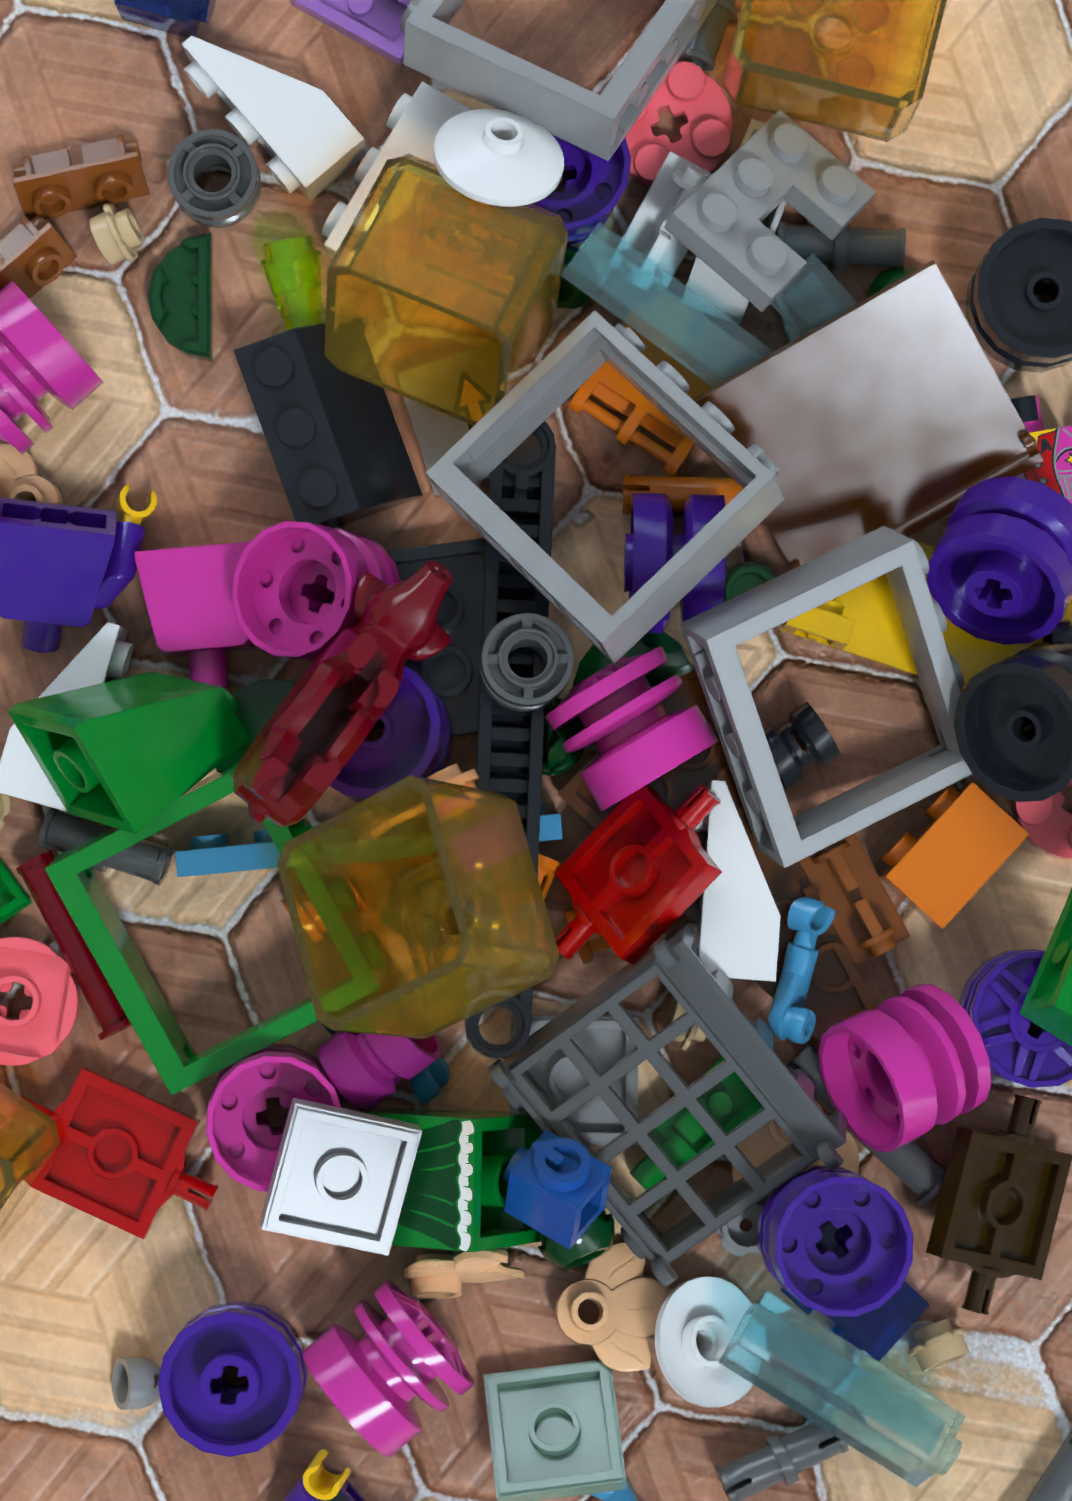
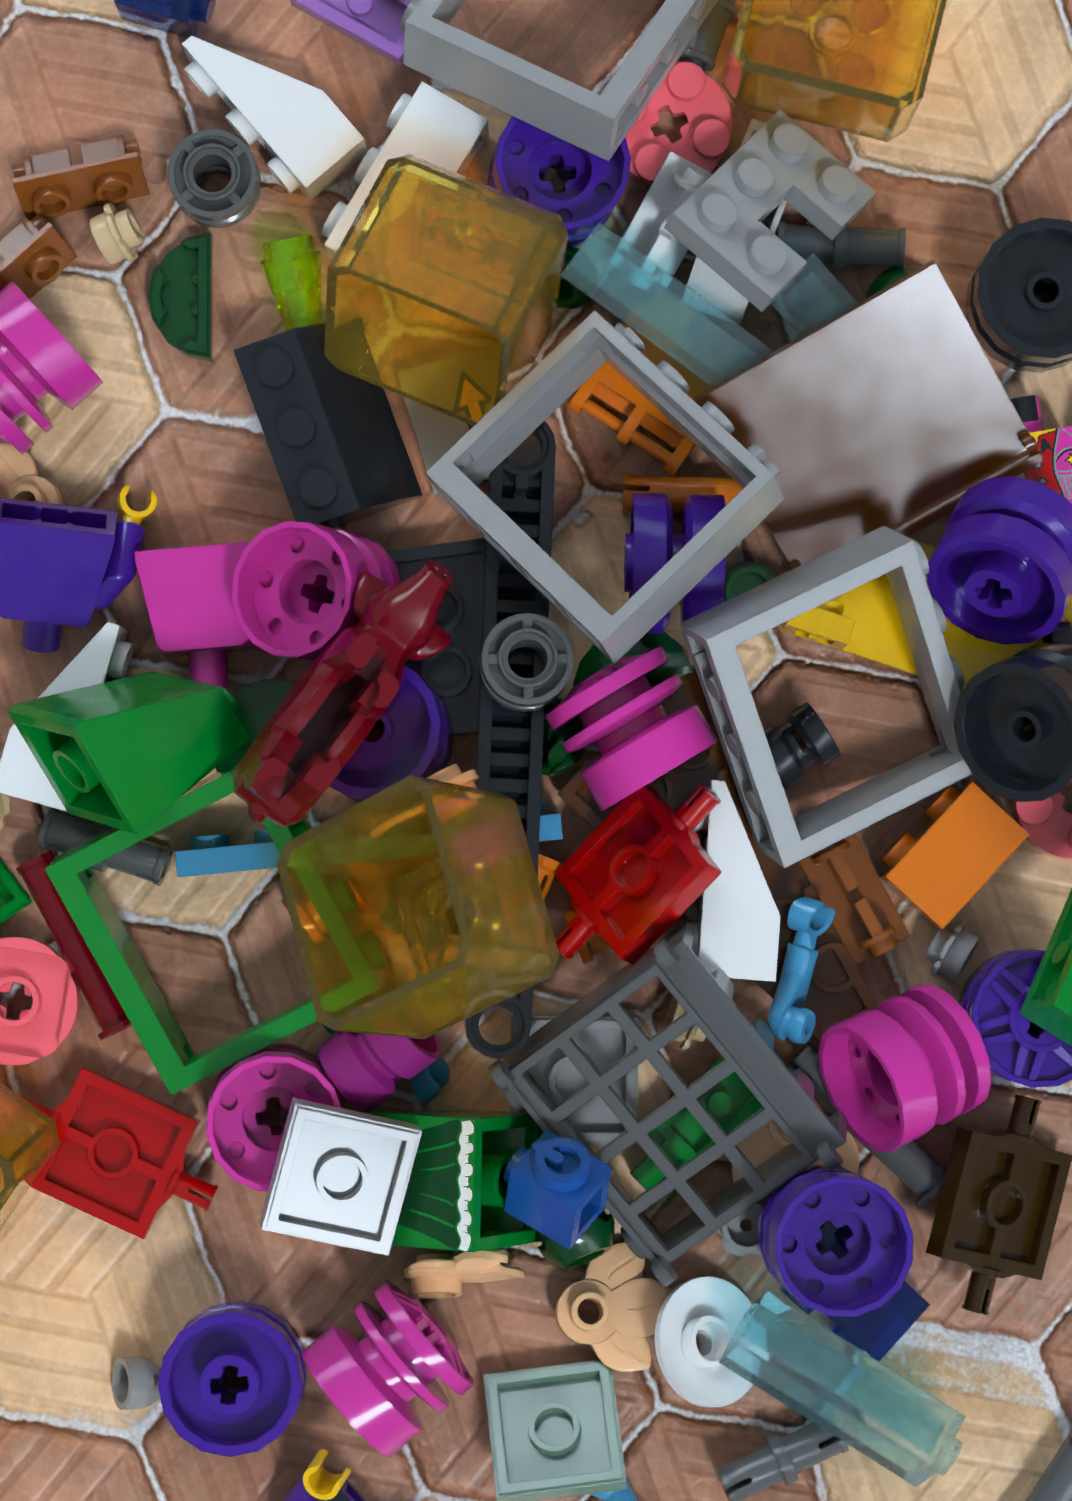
(498, 157): white dish -> none
(939, 1345): tan plate -> none
(951, 950): none -> light grey plate

